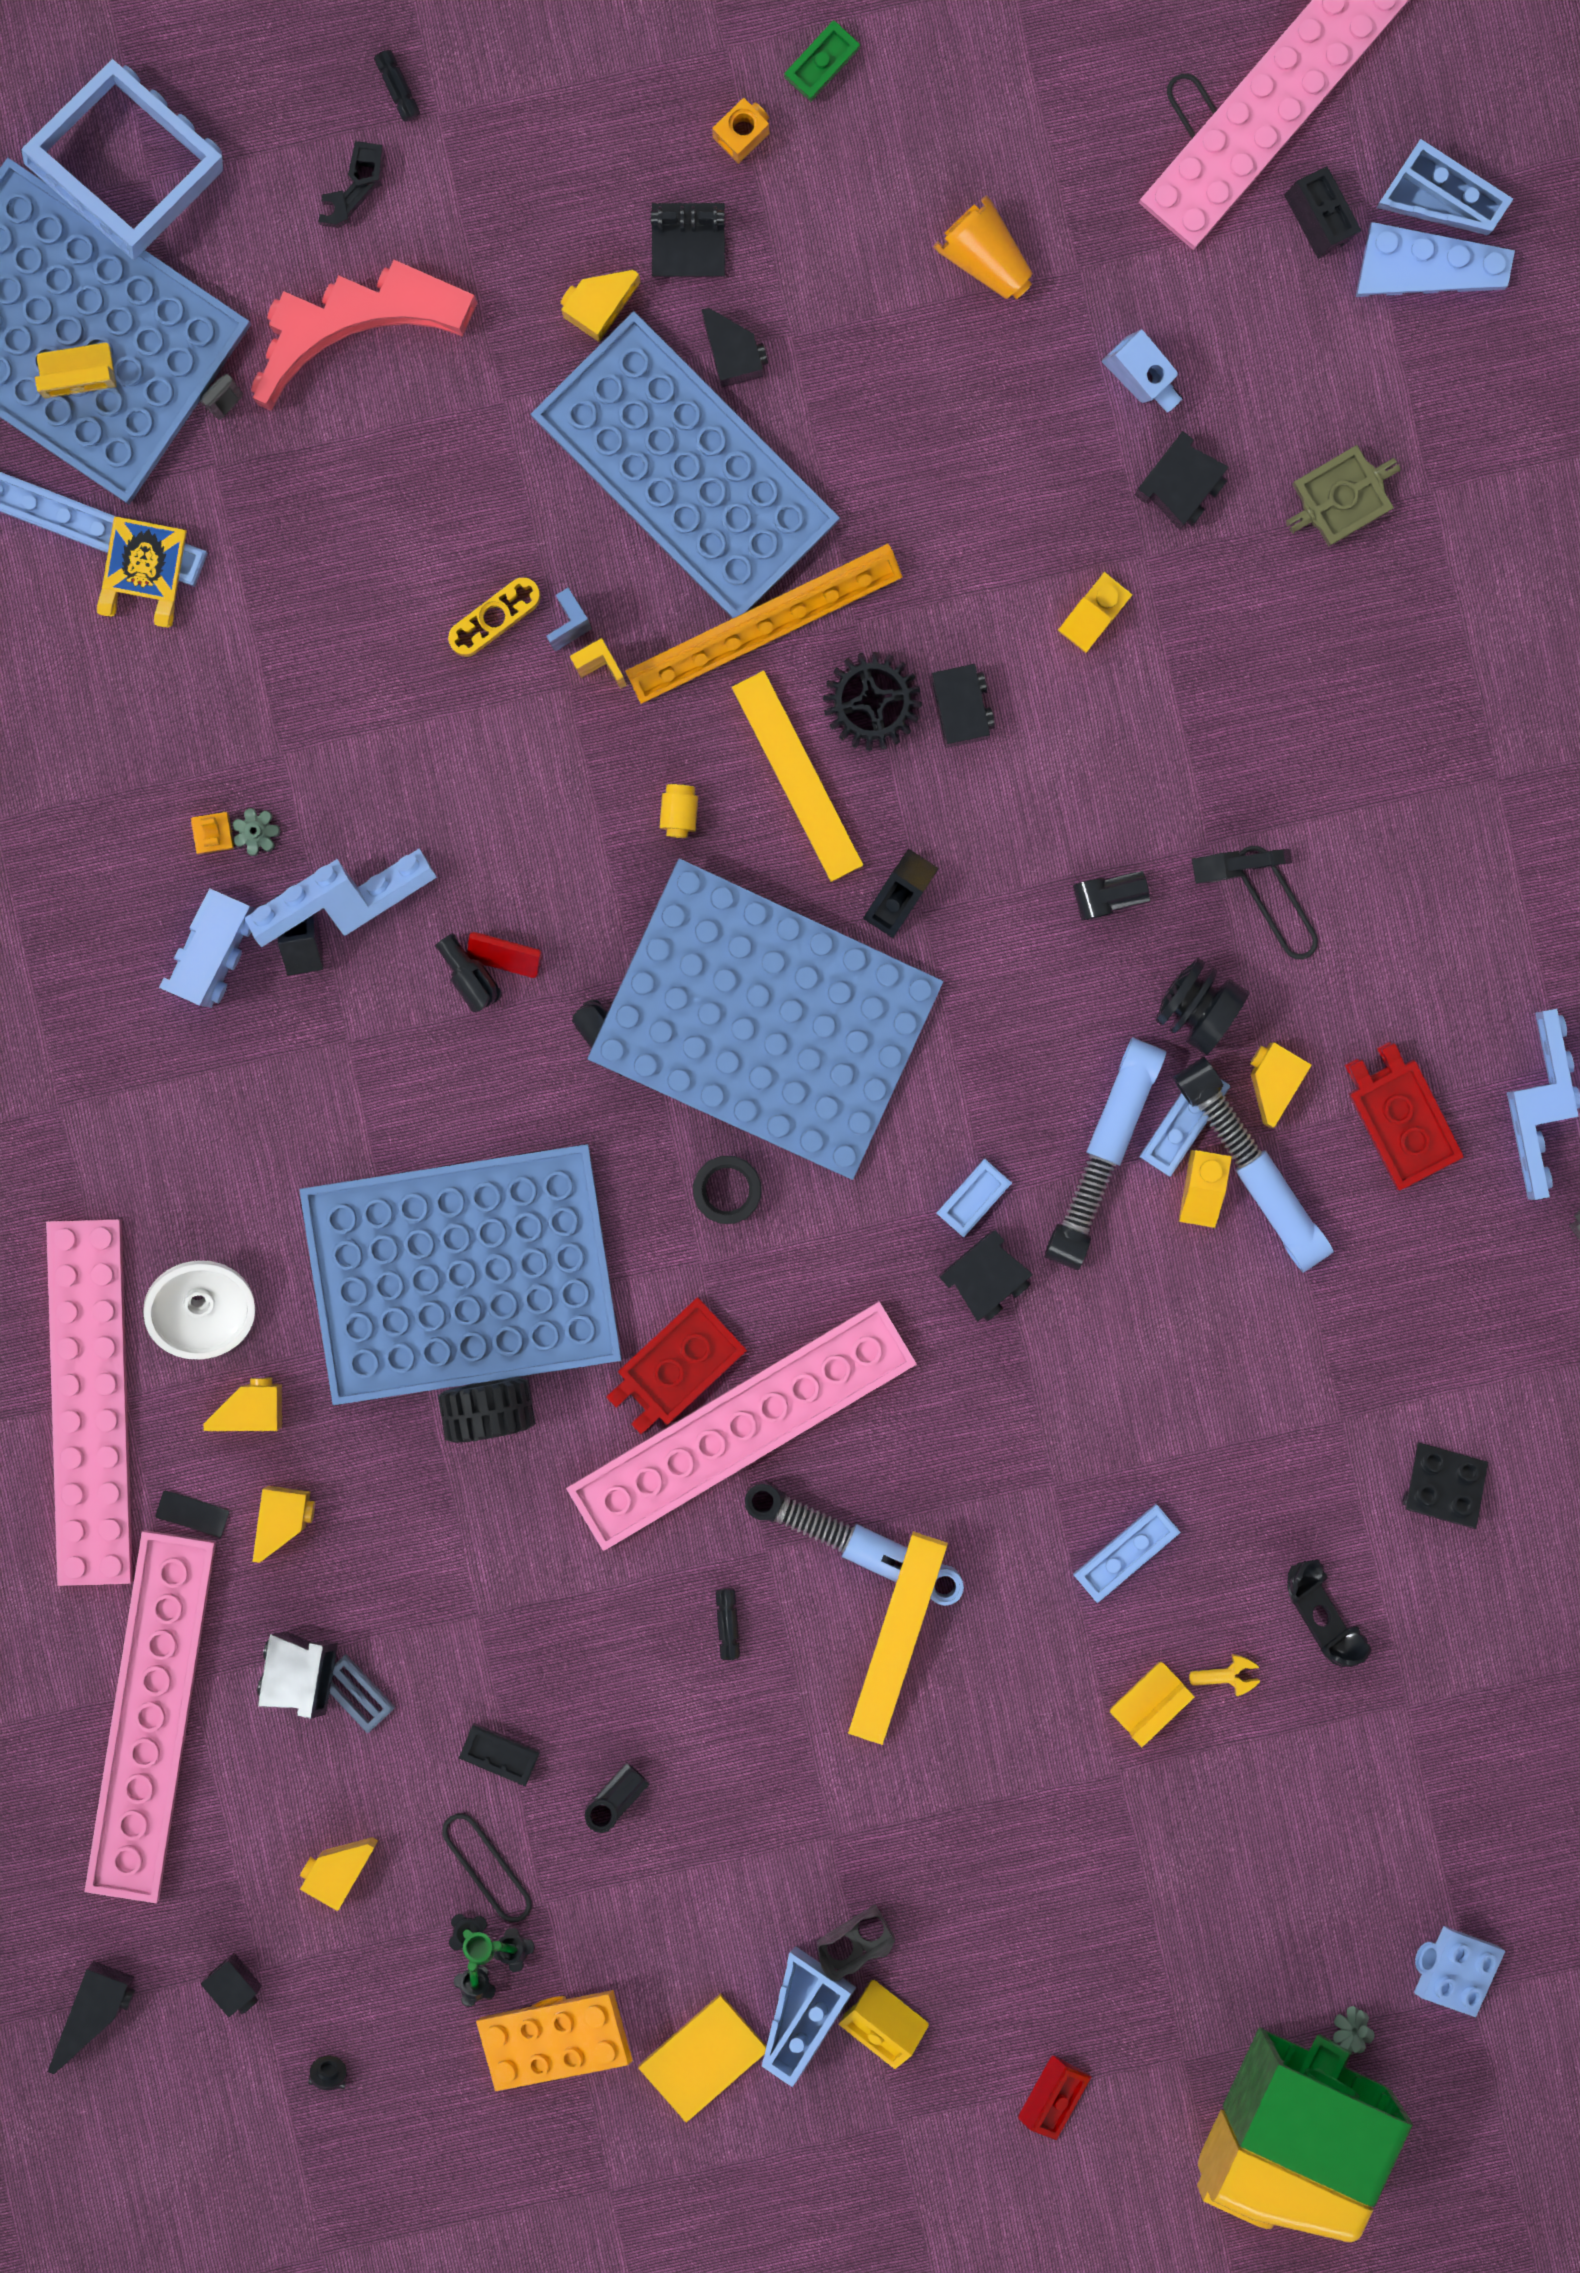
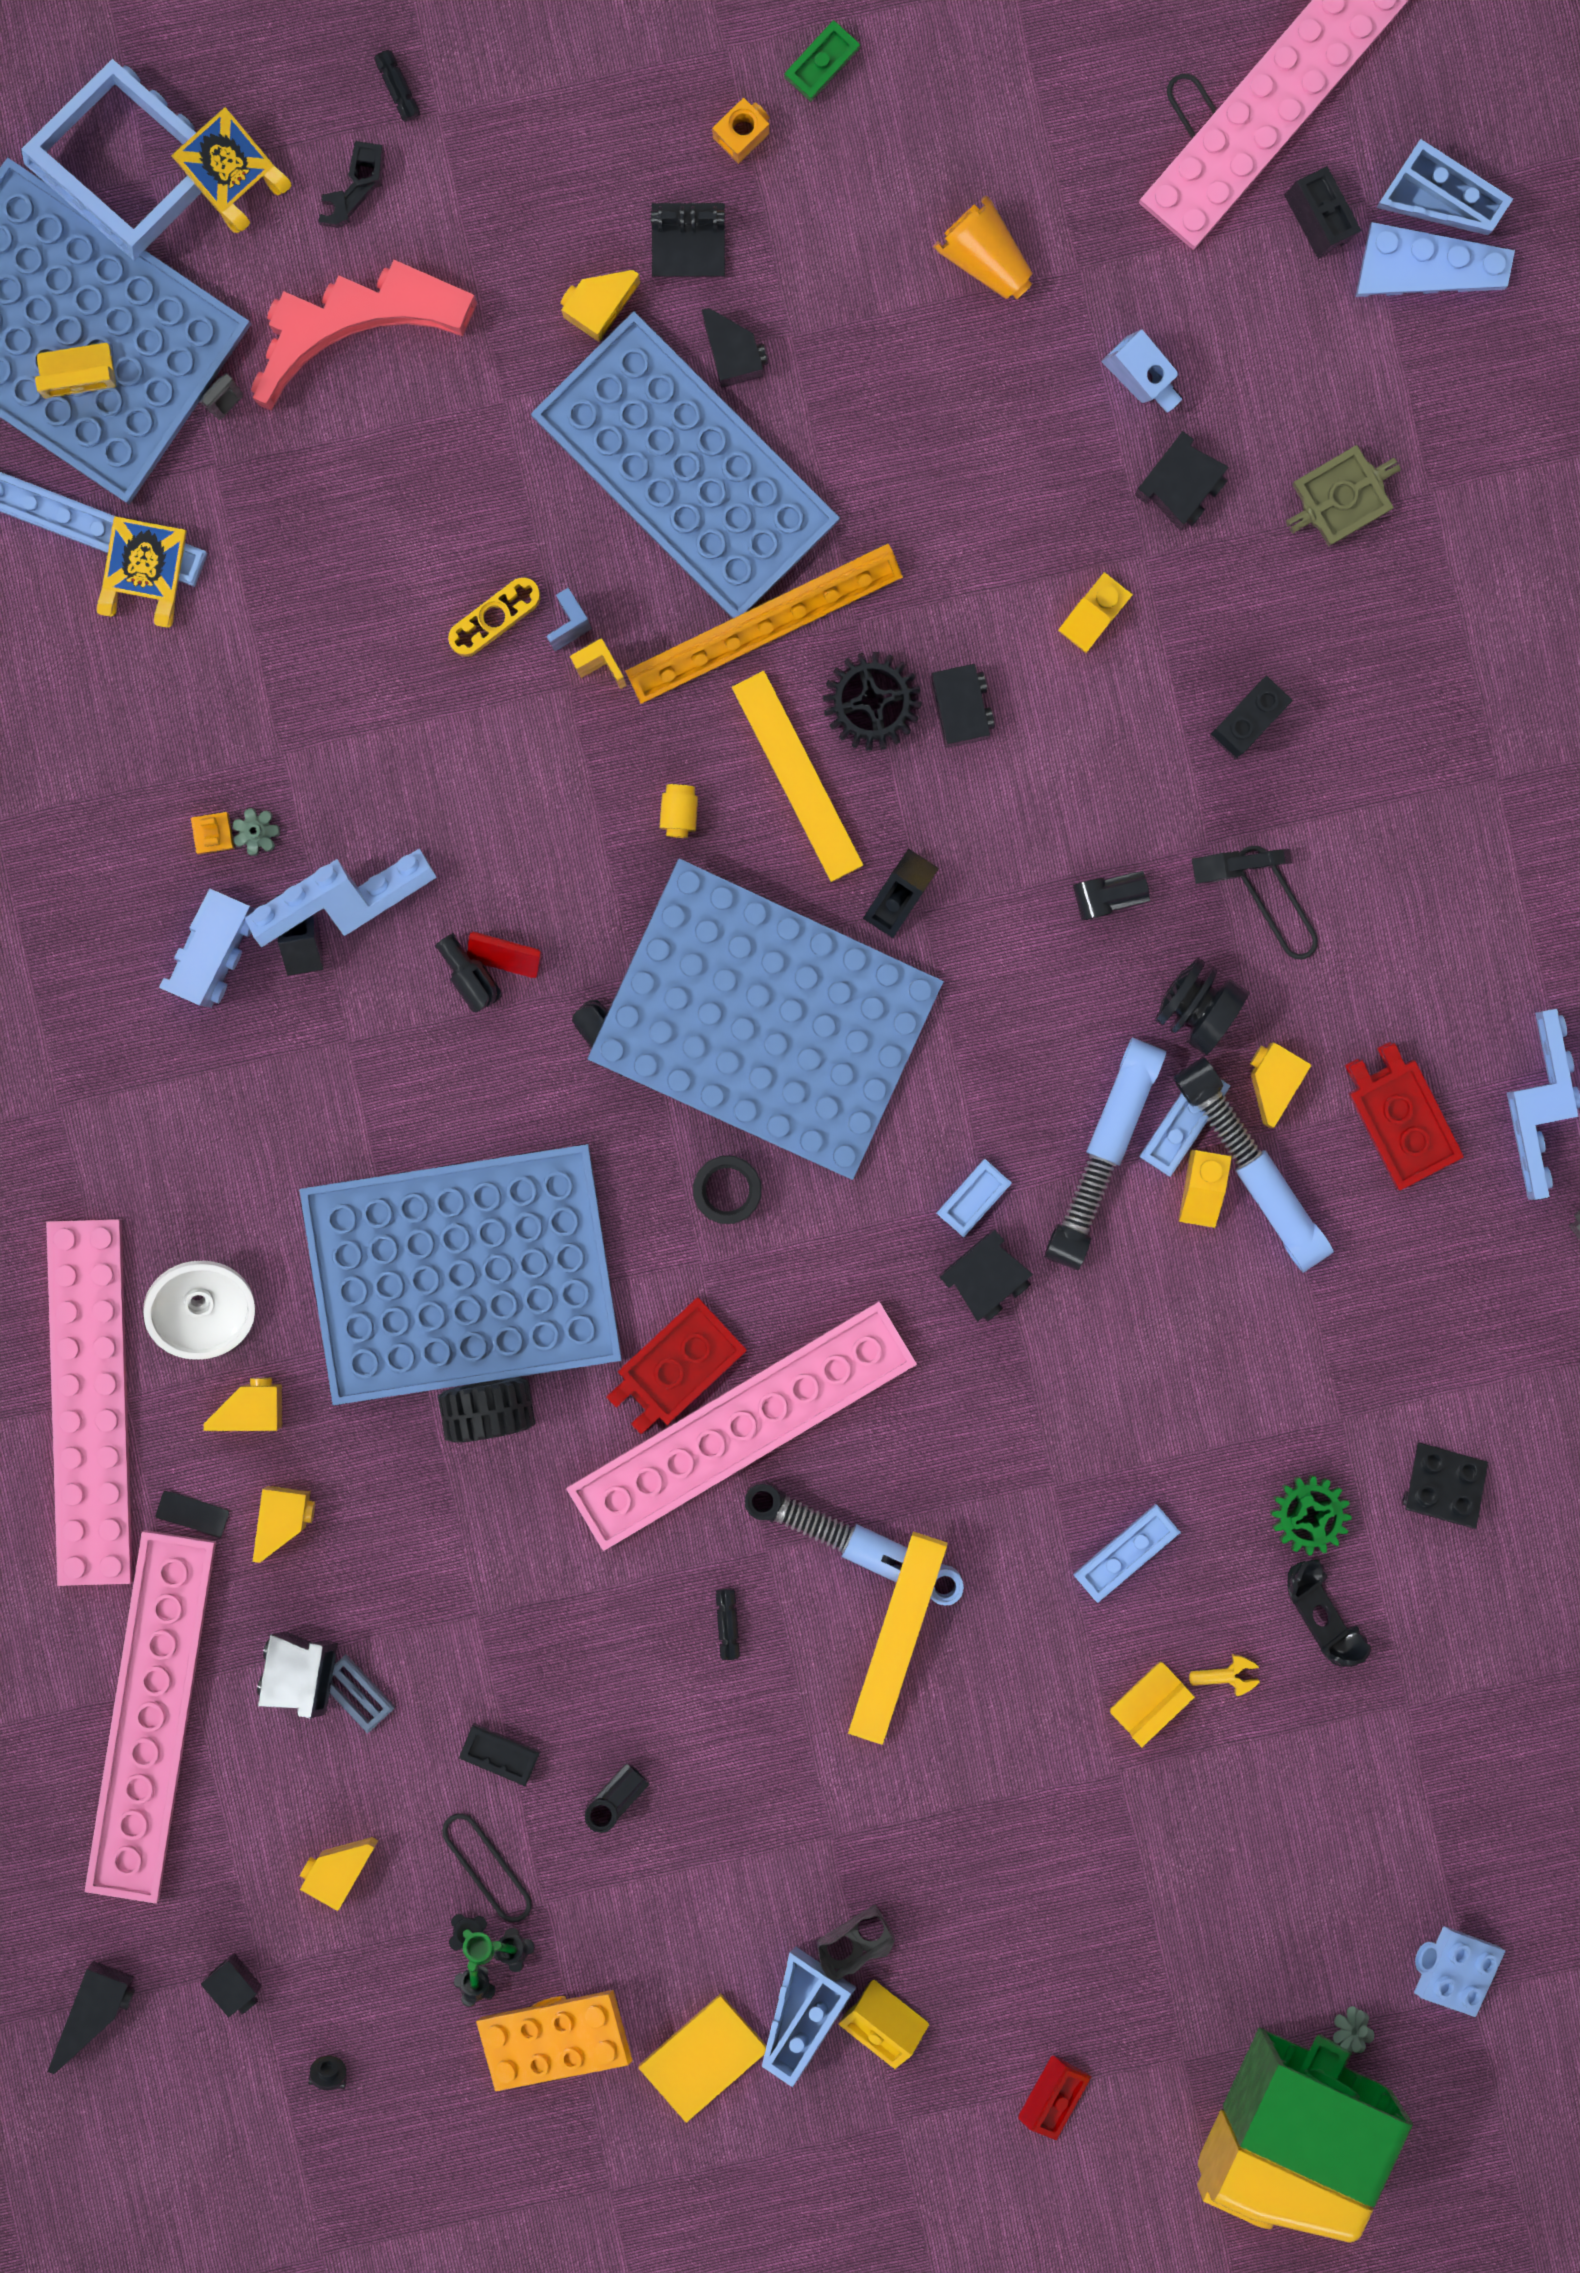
(226, 164): none -> flag
(1251, 717): none -> black hips
(1295, 1519): none -> green gear

